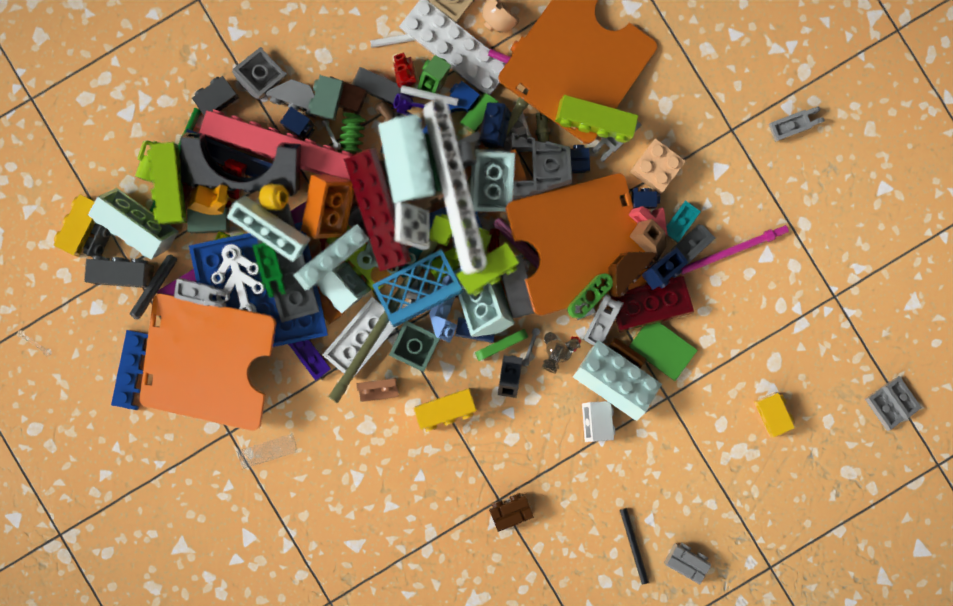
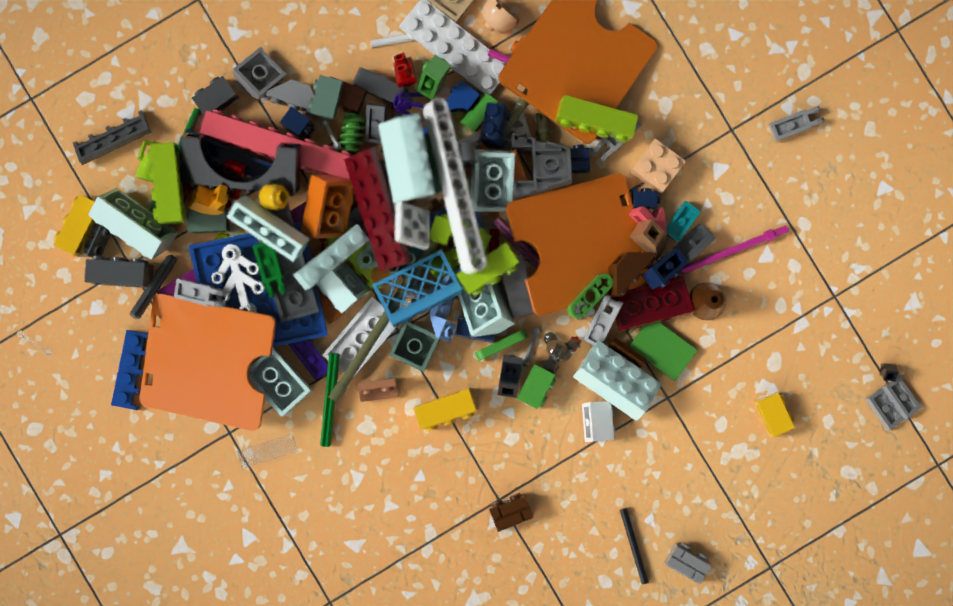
(112, 139): none -> dark grey hinge
(279, 381): none -> light aqua brick
(329, 404): none -> green axle
(375, 115): none -> dark grey plate
(428, 95): white bar -> none
(536, 386): none -> bright green brick
(702, 304): none -> reddish brown cone
(891, 369): none -> black piece

